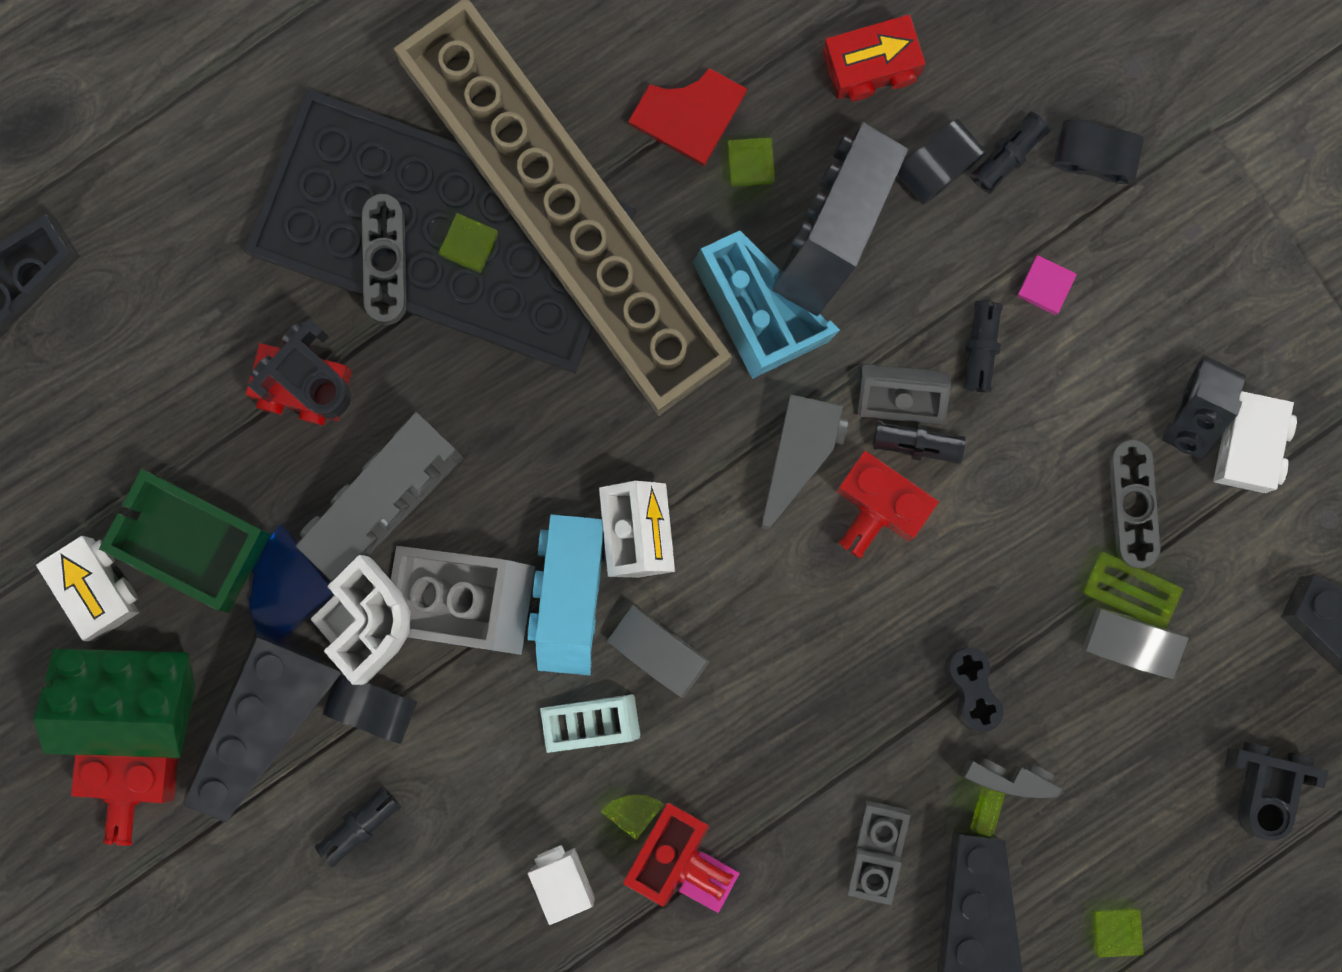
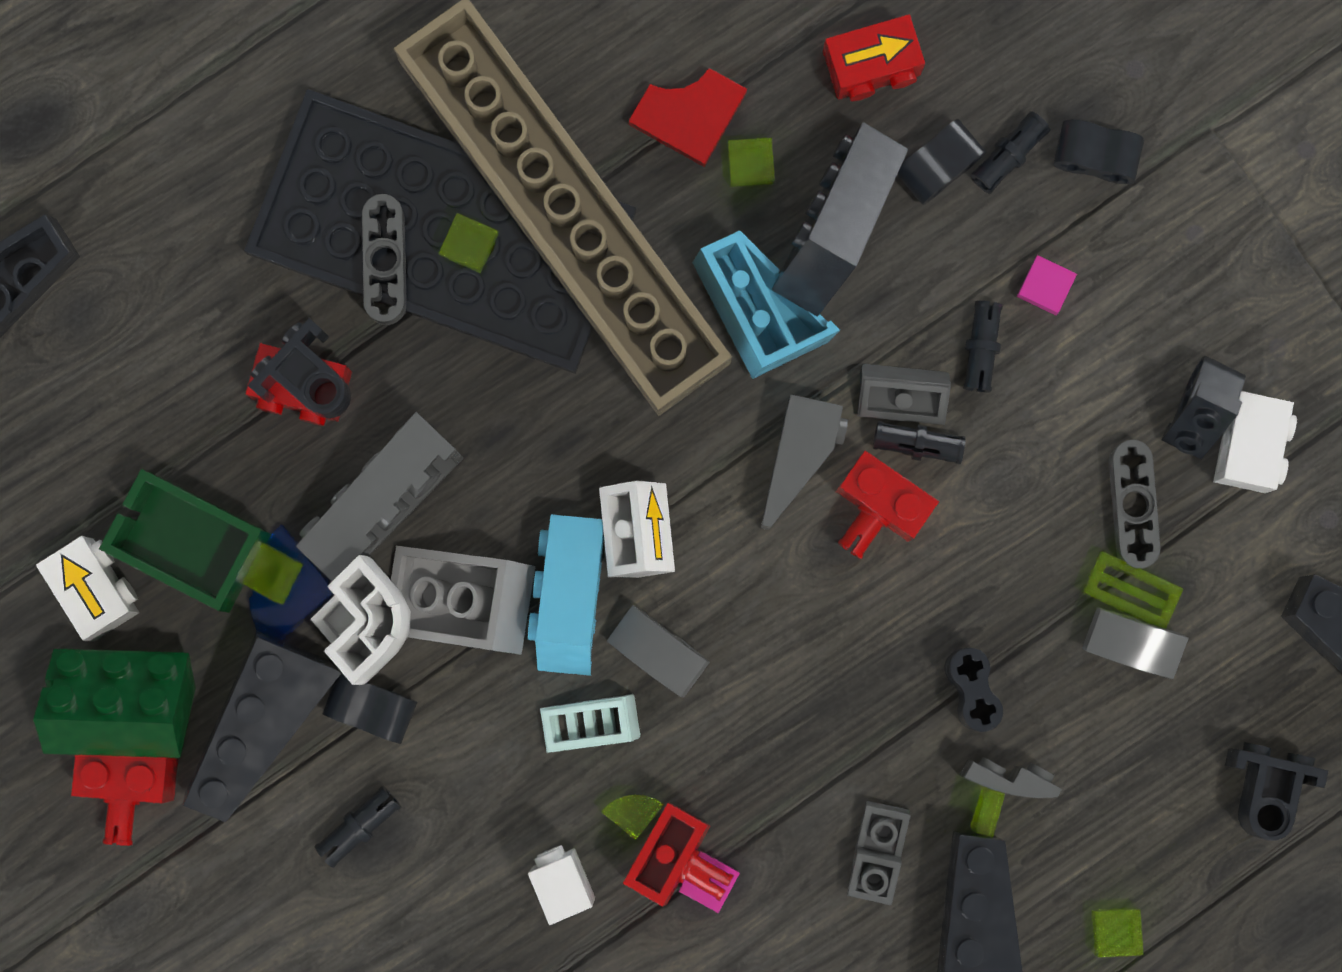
(272, 573): none -> clear neon green tile

